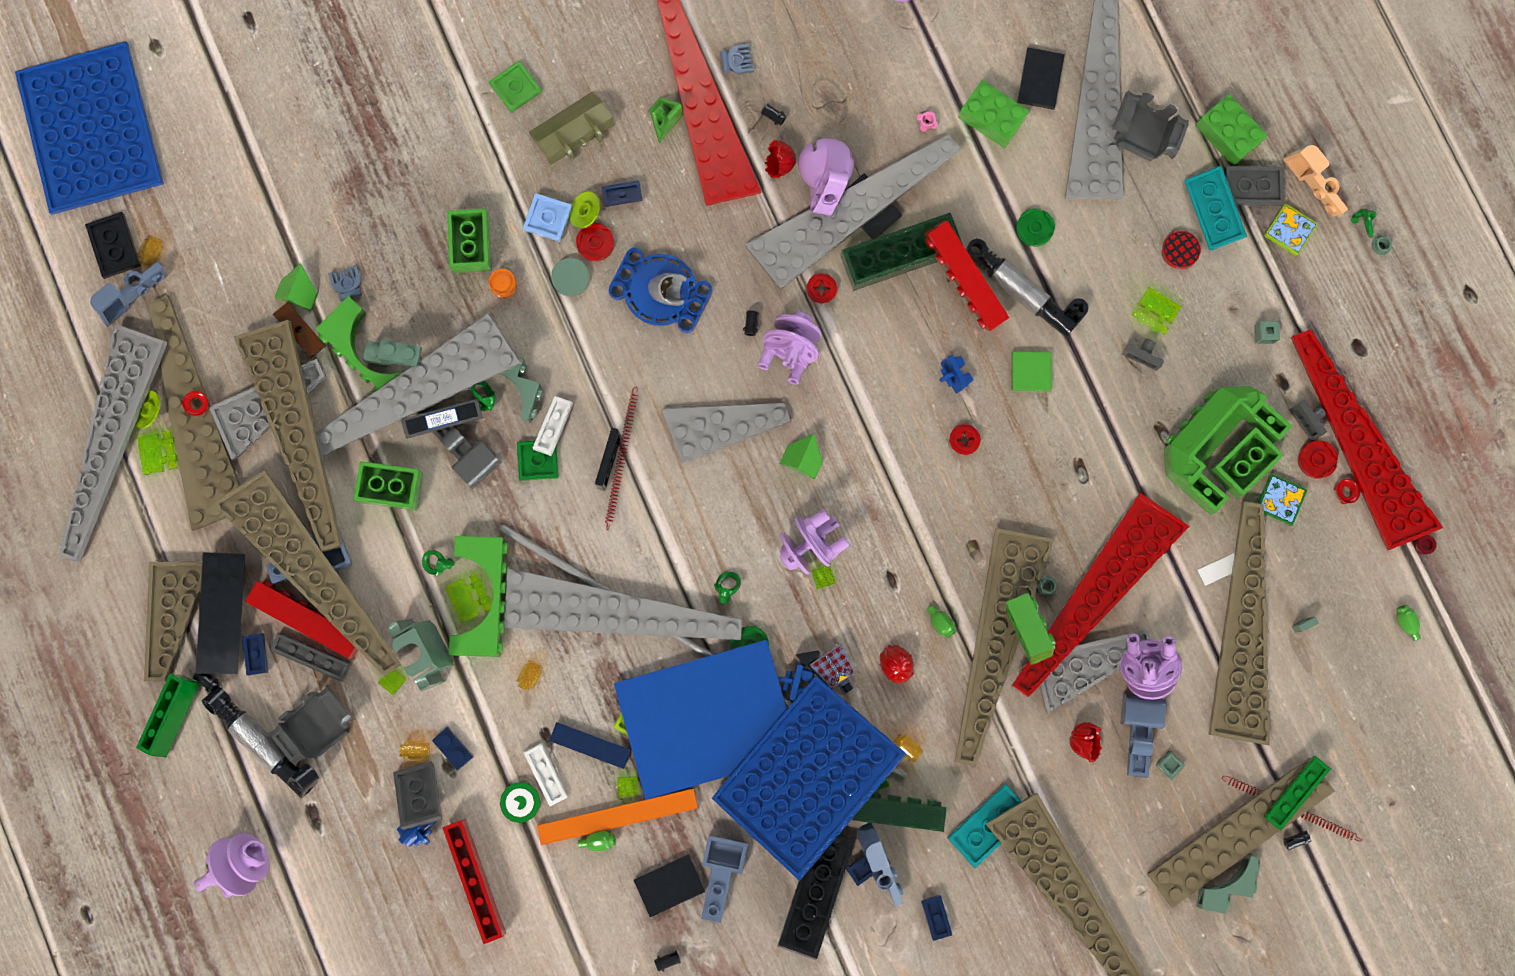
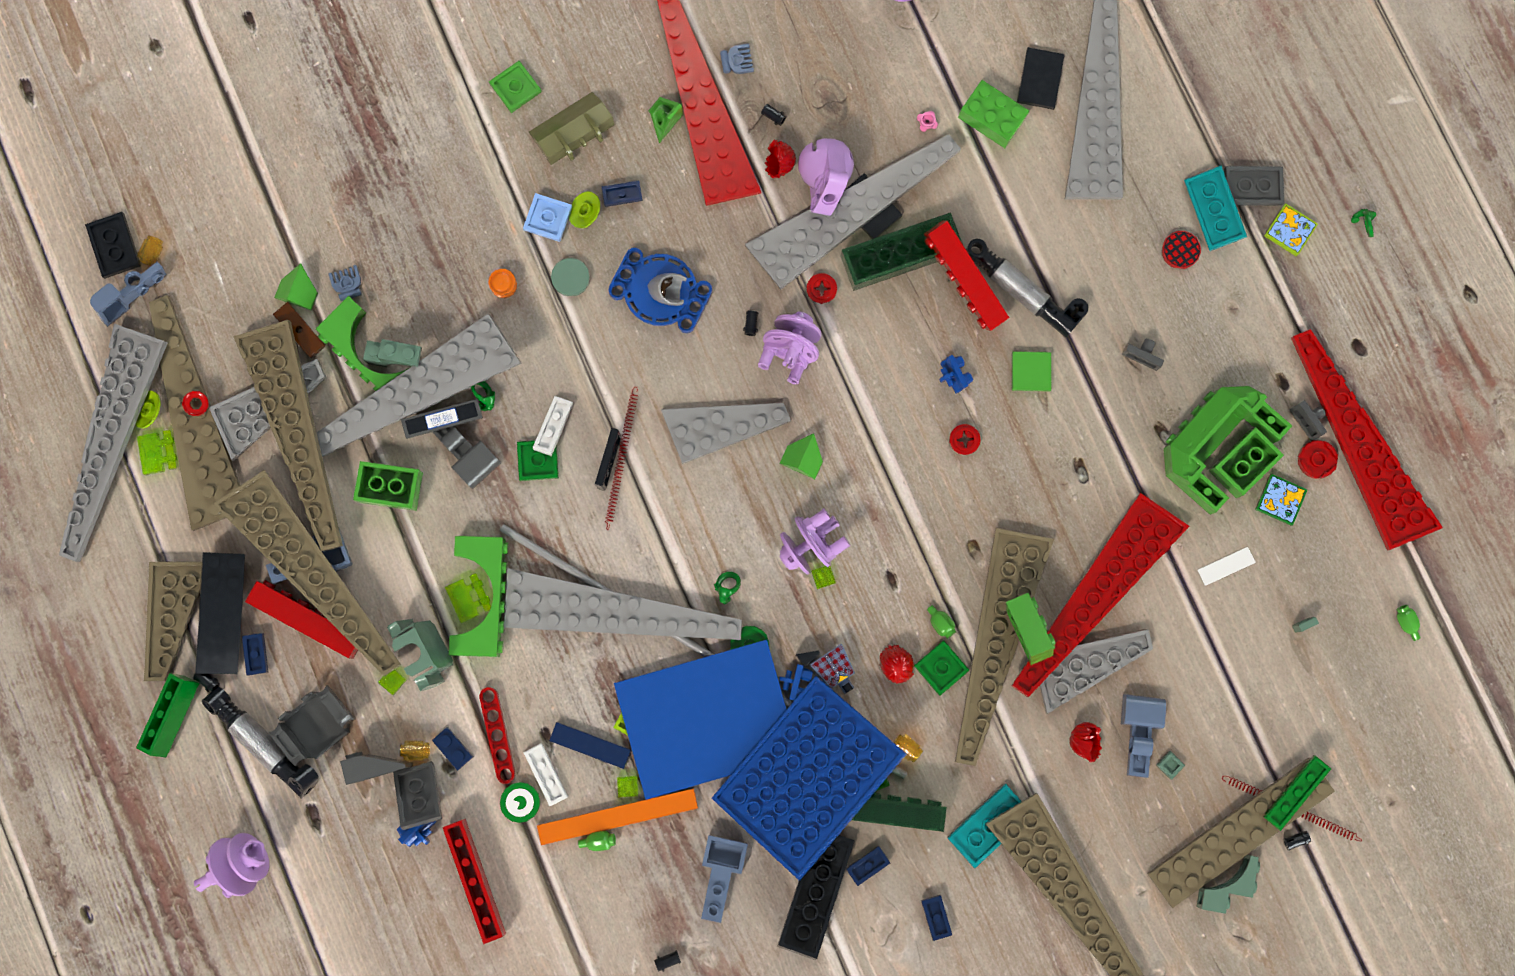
(89, 128): blue tile -> none
(310, 656): dark grey tile -> none
(364, 767): none -> dark grey slope
(441, 565): green piece -> none
(469, 240): bright green brick -> none
(504, 742): none -> red beam
(529, 390): sand green arch -> none
(529, 675): clear yellow brick -> none
(595, 242): red tile -> none
(669, 885): black tile -> none
(878, 862): sand blue plate -> none
(941, 668): none -> green tile
(1035, 227): green tile -> none
(1053, 586): sand green plate -> none
(1147, 129): dark grey piece -> none
(1151, 666): lavender piece -> none
(1160, 306): clear neon green plate -> none
(1231, 130): bright green brick -> none
(1241, 679): dark tan wing -> none
(1273, 332): sand green piece -> none
(1307, 166): light nougat plate -> none
(1354, 491): red piece -> none
(1386, 243): sand green plate -> none
(1425, 545): dark red tile -> none

